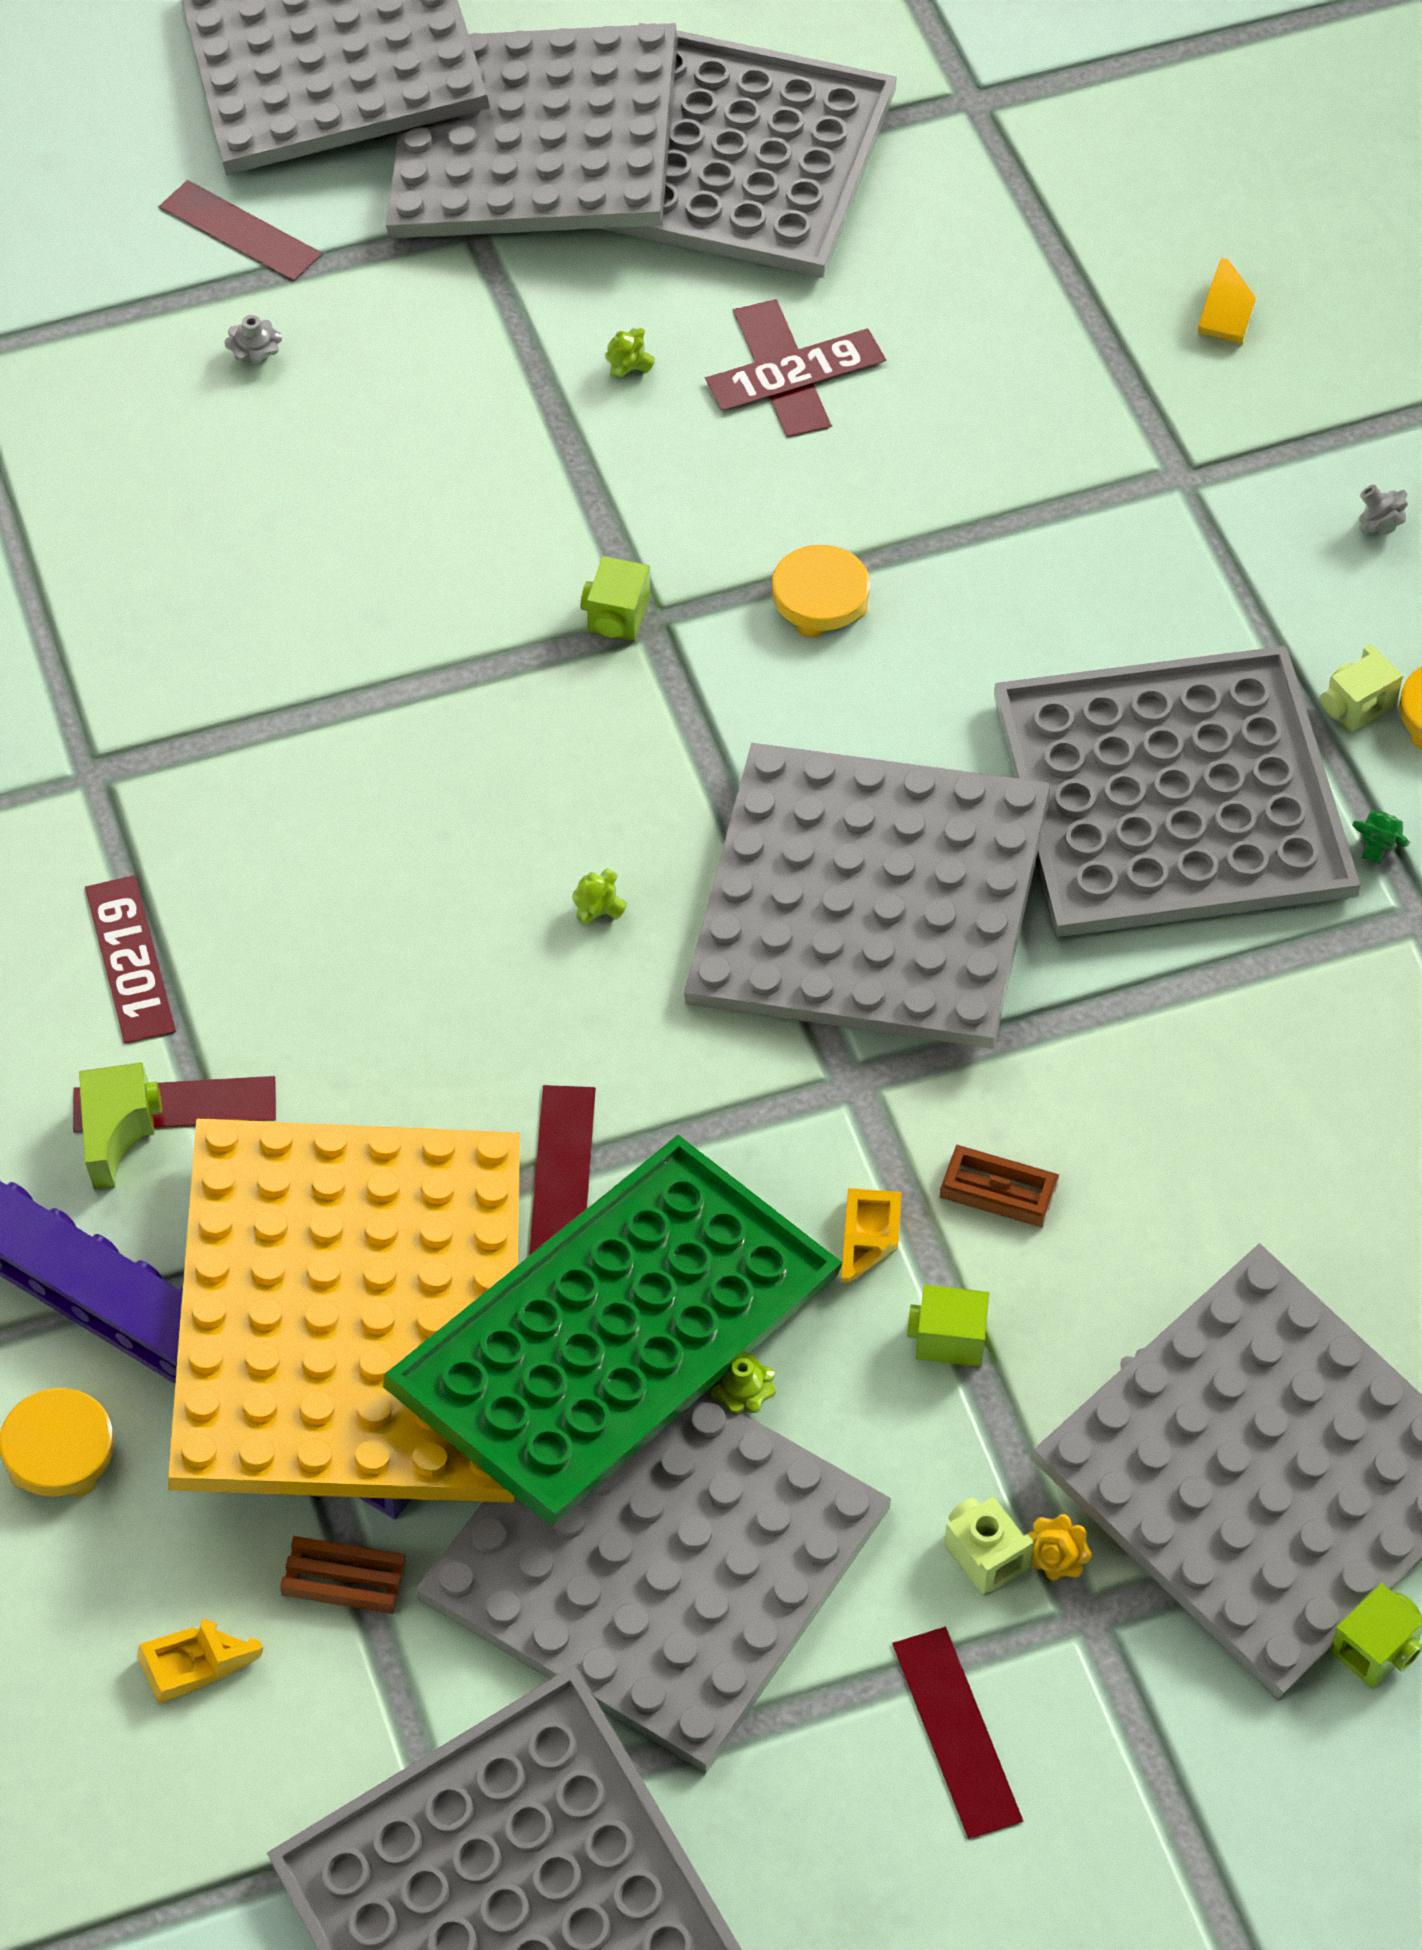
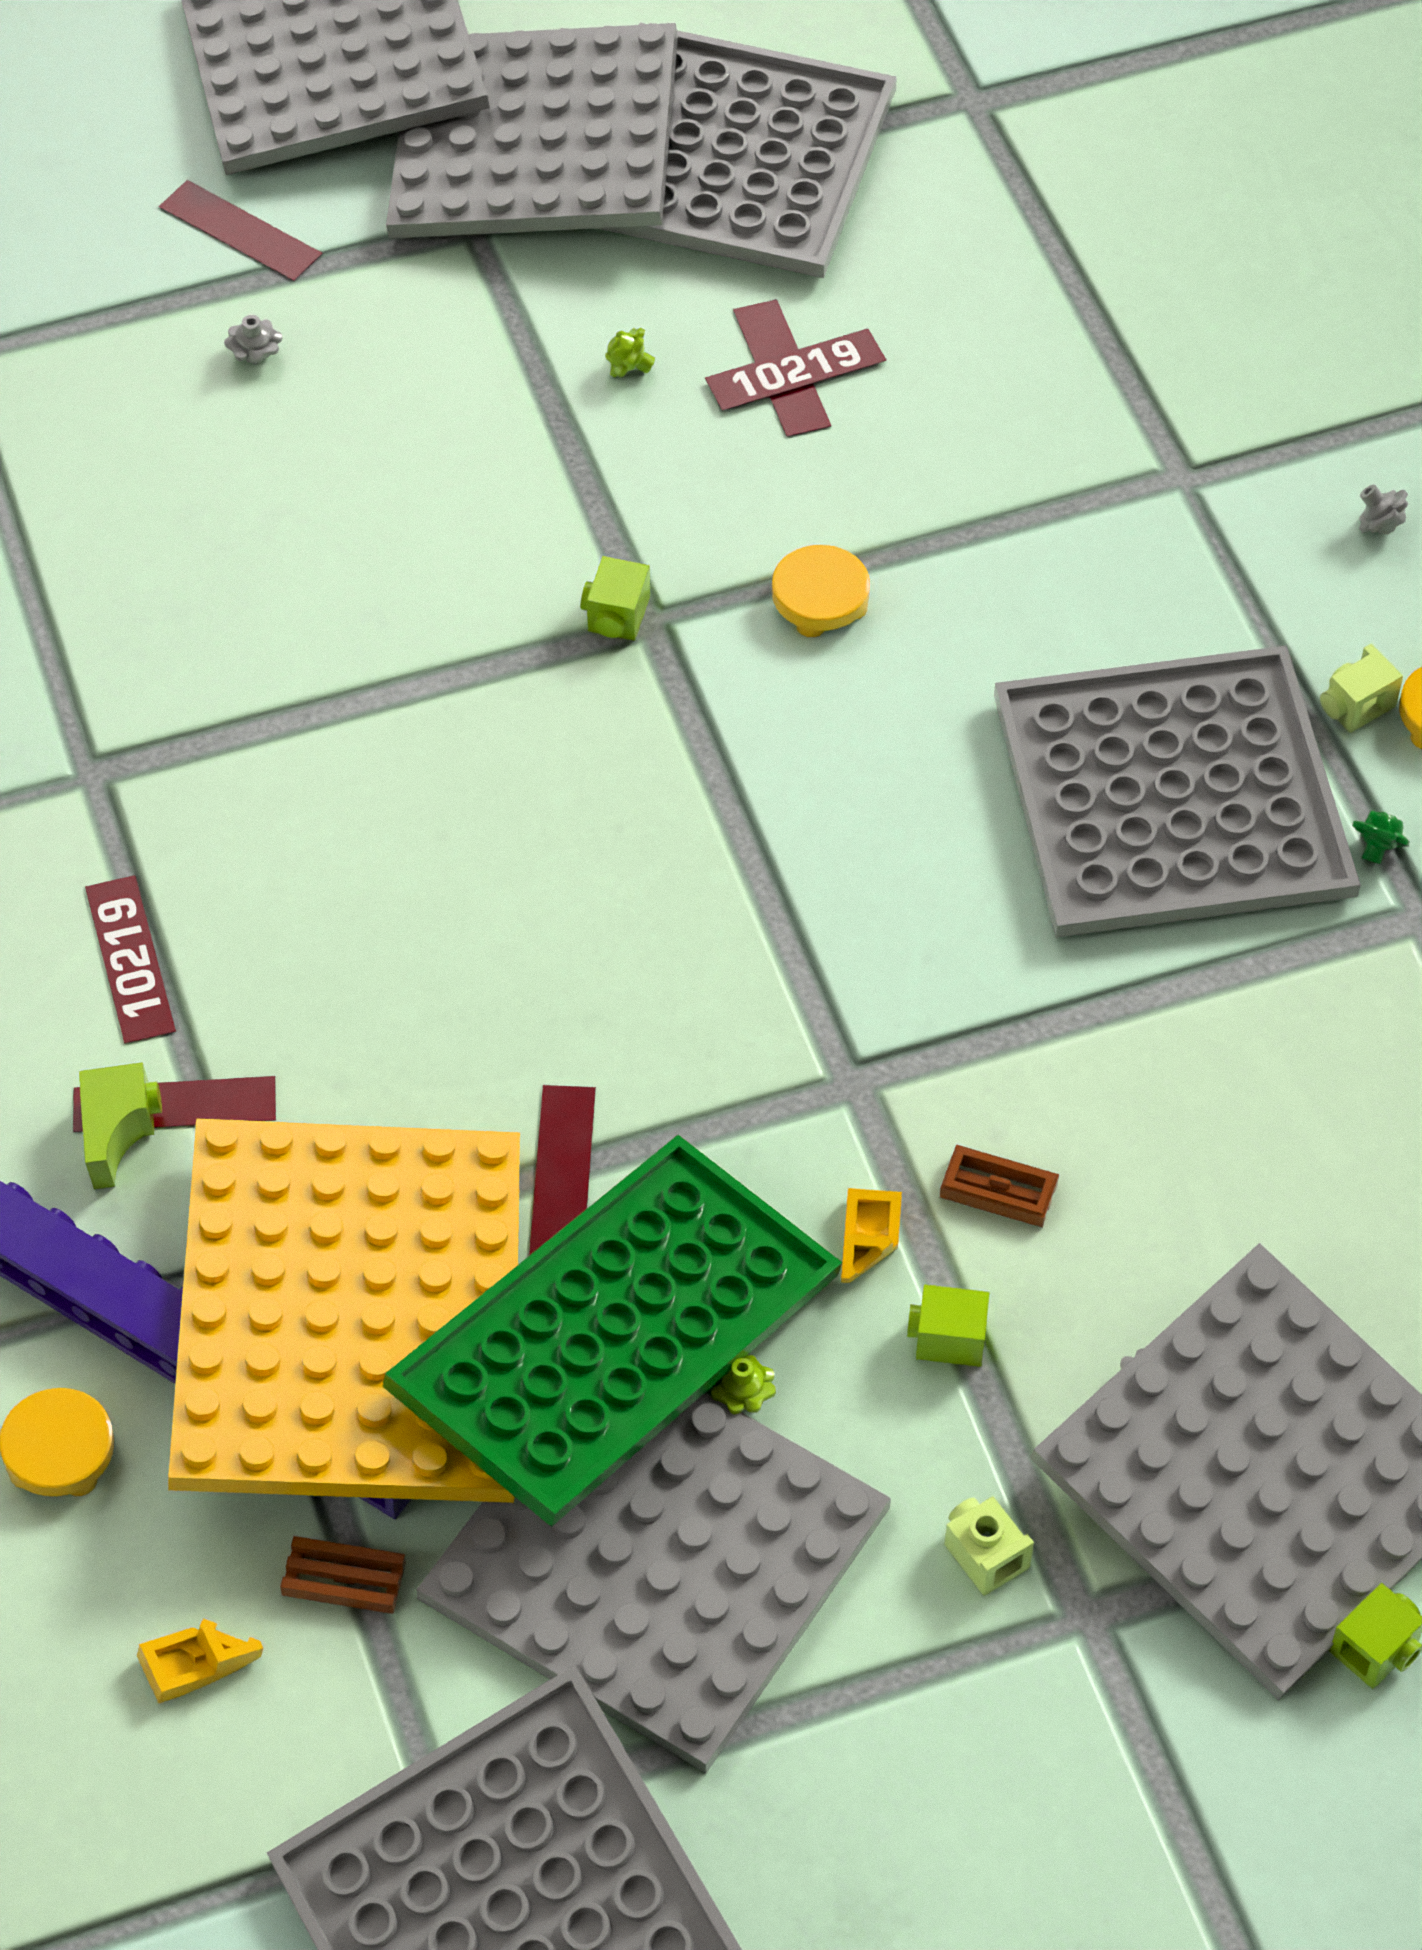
(598, 896): lime plant -> none
(870, 895): light grey plate -> none
(957, 1732): dark red sticker -> none
(1059, 1547): yellow plant -> none
(1227, 305): yellow slope -> none

